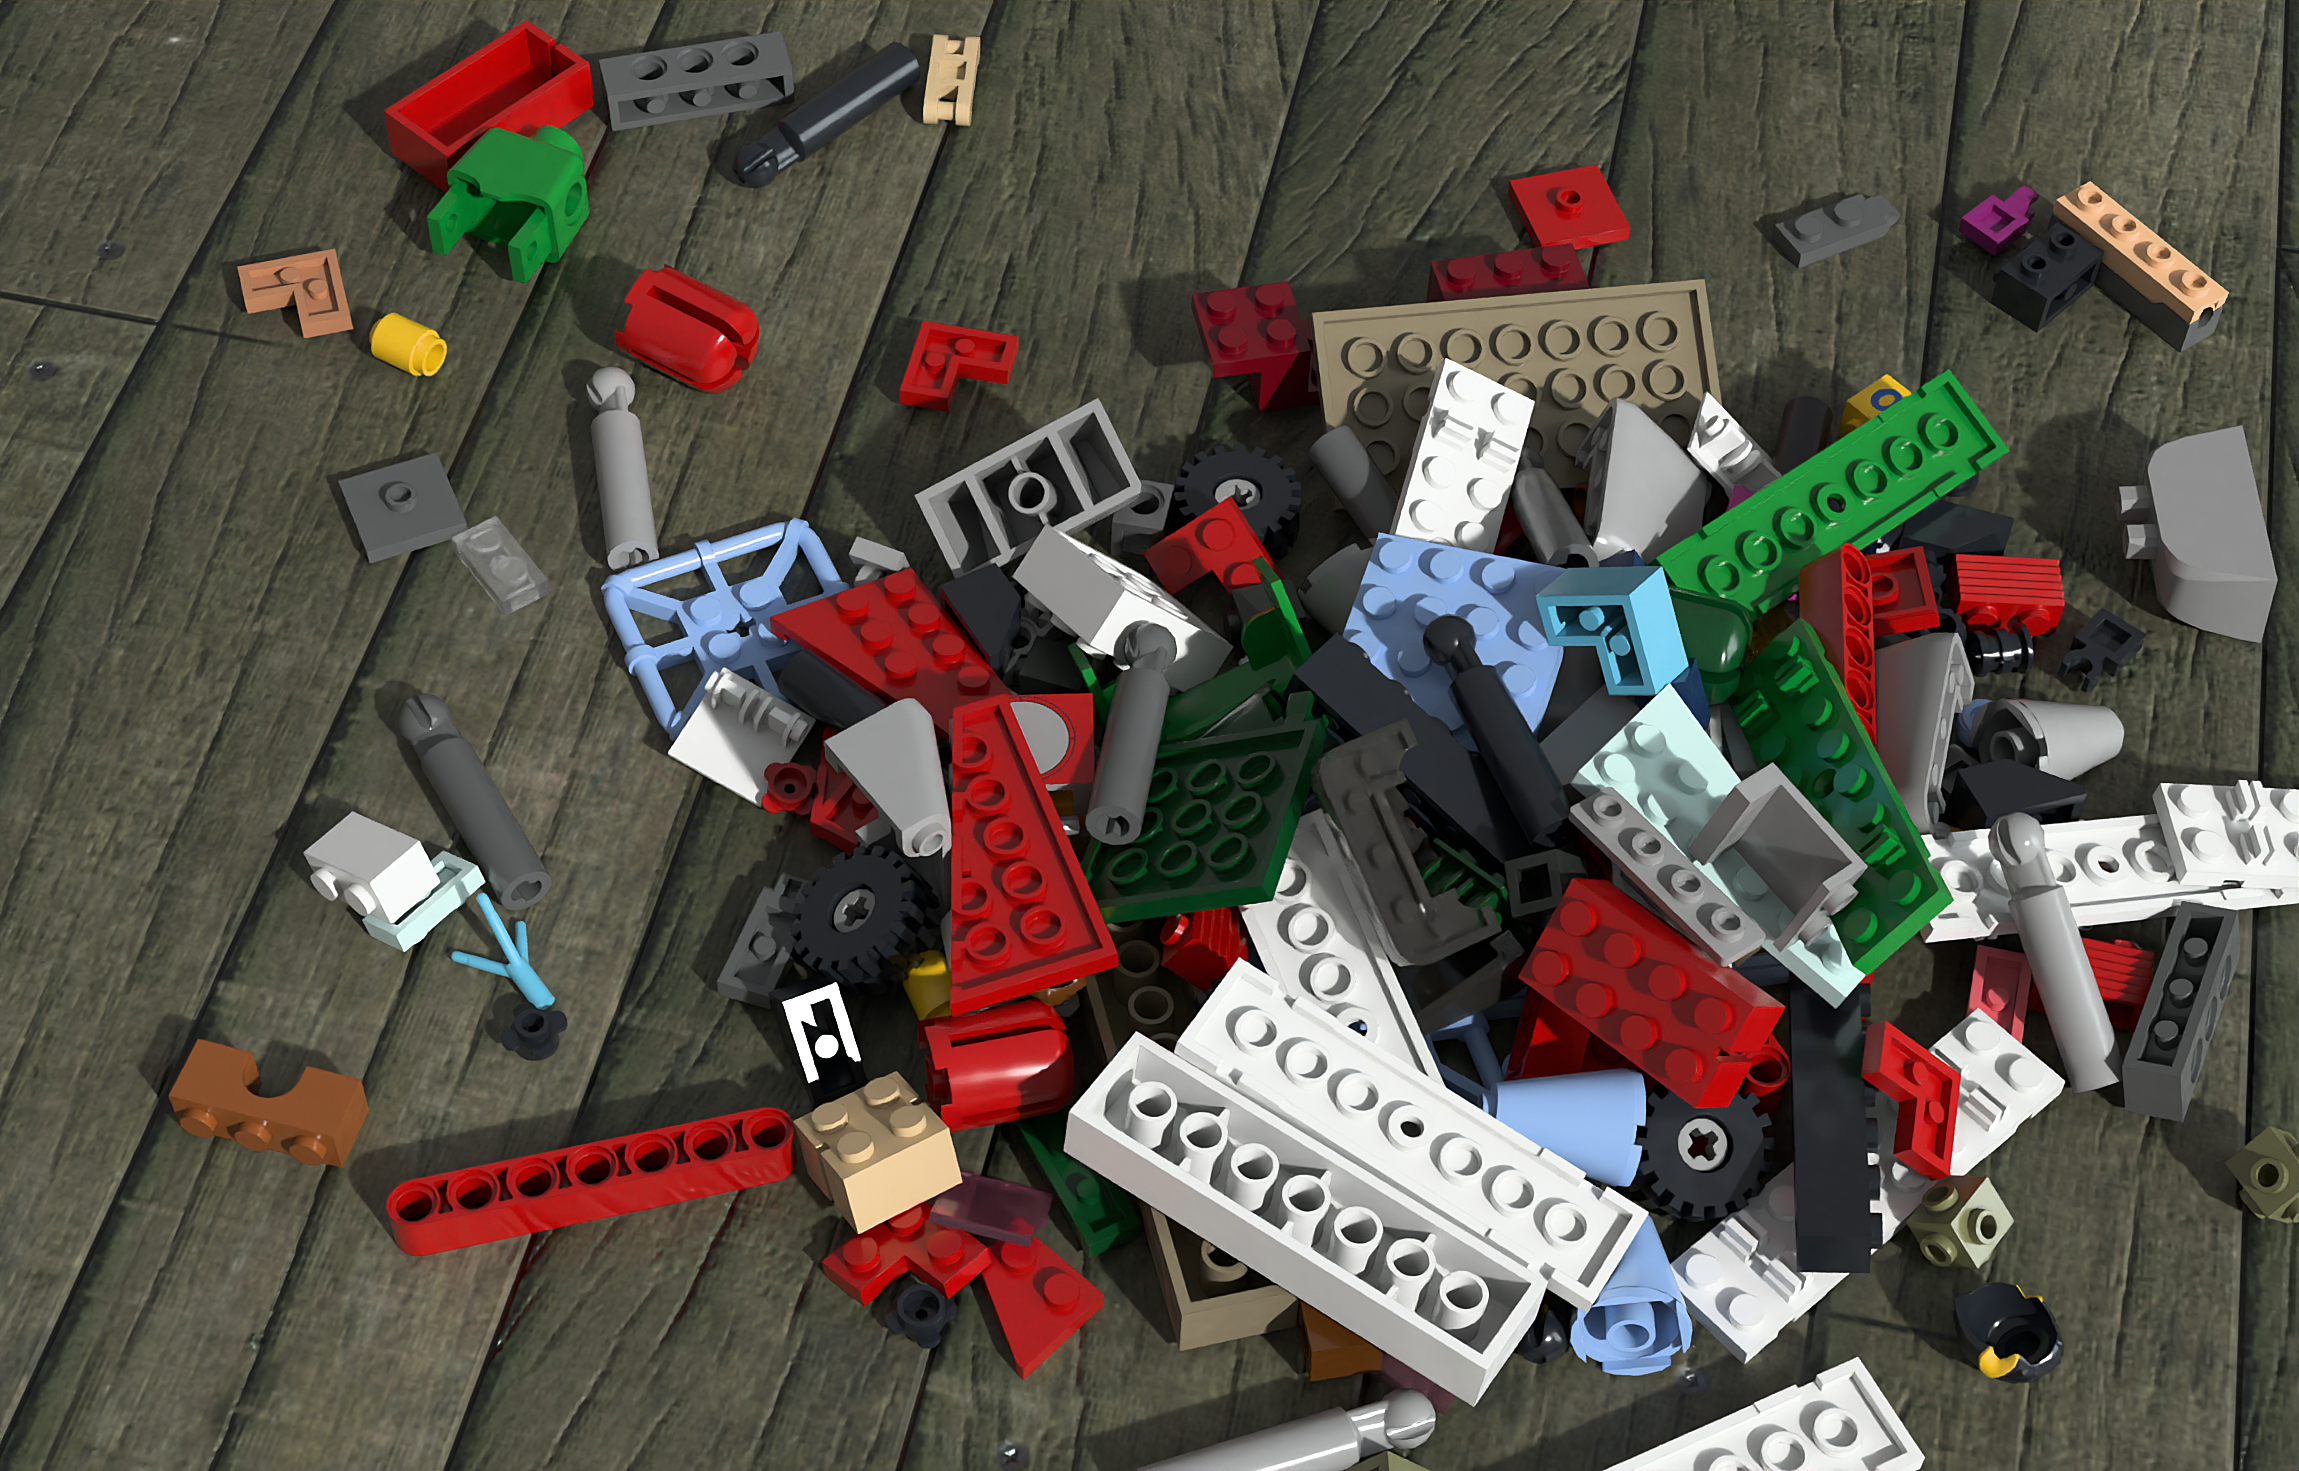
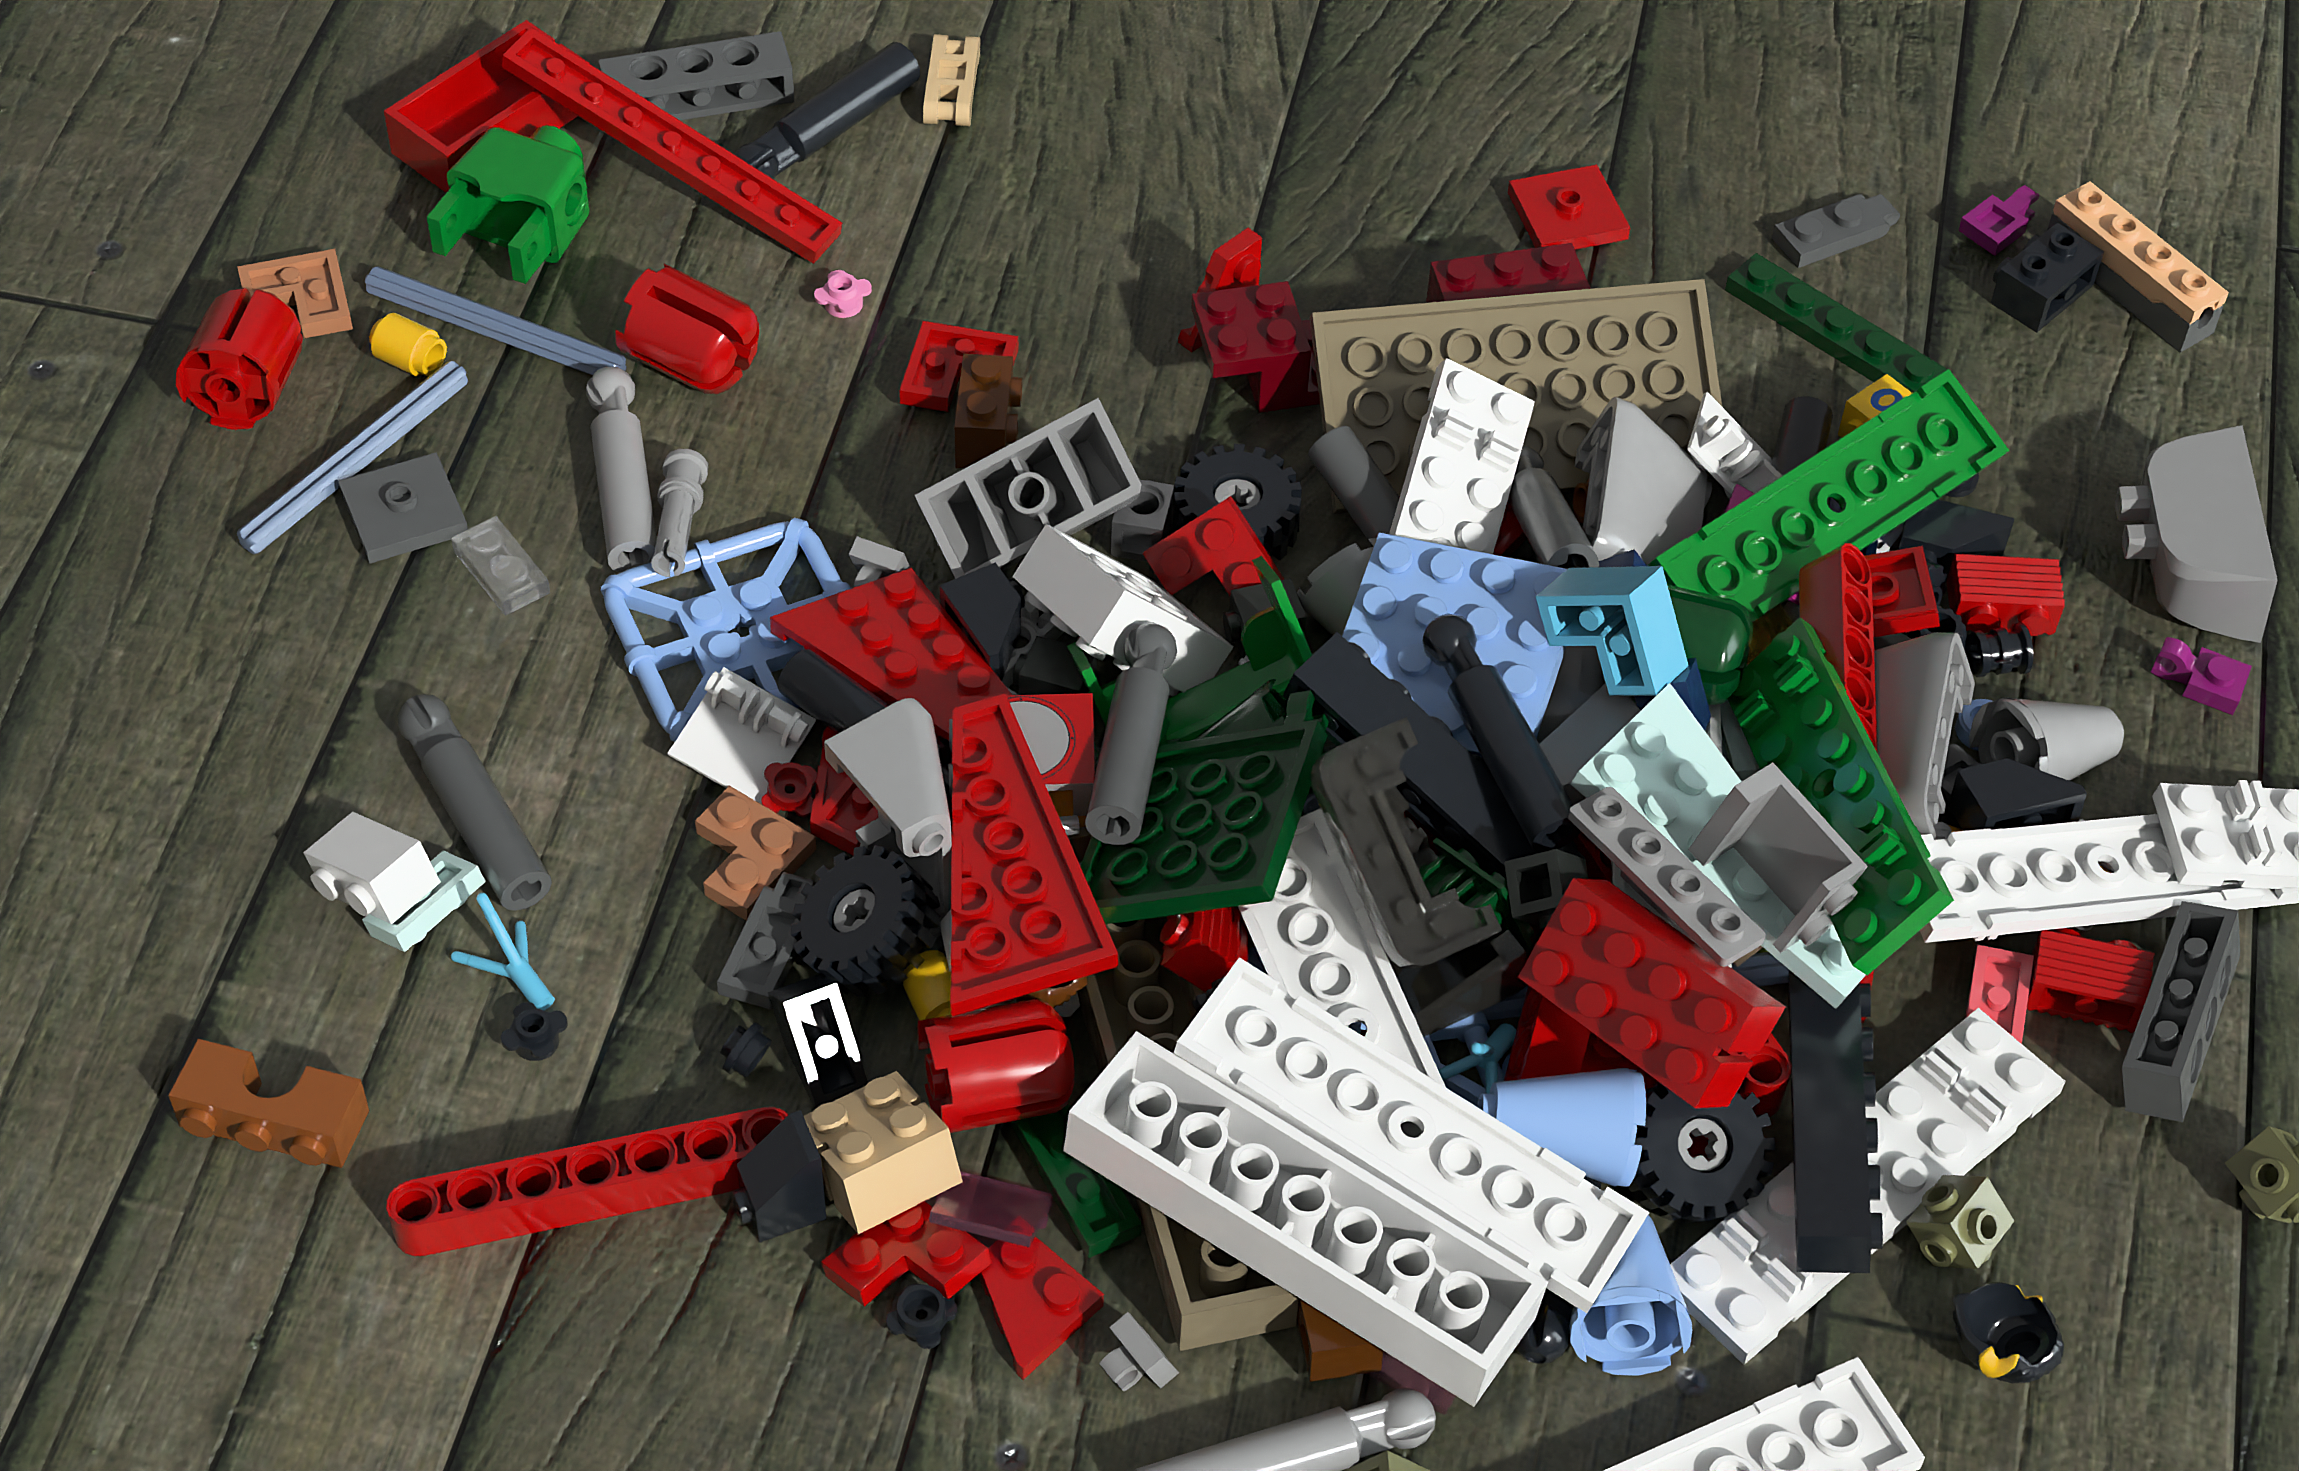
(240, 358): none -> red cylinder
(352, 457): none -> axle
(491, 322): none -> sand blue axle
(672, 145): none -> red plate
(679, 498): none -> light grey pin
(745, 1049): none -> black plate
(759, 849): none -> nougat plate
(781, 1181): none -> black slope
(842, 294): none -> bright pink plate
(985, 407): none -> reddish brown brick
(1136, 1357): none -> light grey tile
(1230, 267): none -> red wing
(1484, 1055): none -> medium azure plant
(1829, 324): none -> dark green plate
(1925, 1094): red plate -> none
(2056, 955): light grey piece -> none
(2101, 645): black plate -> none
(2208, 677): none -> magenta plate

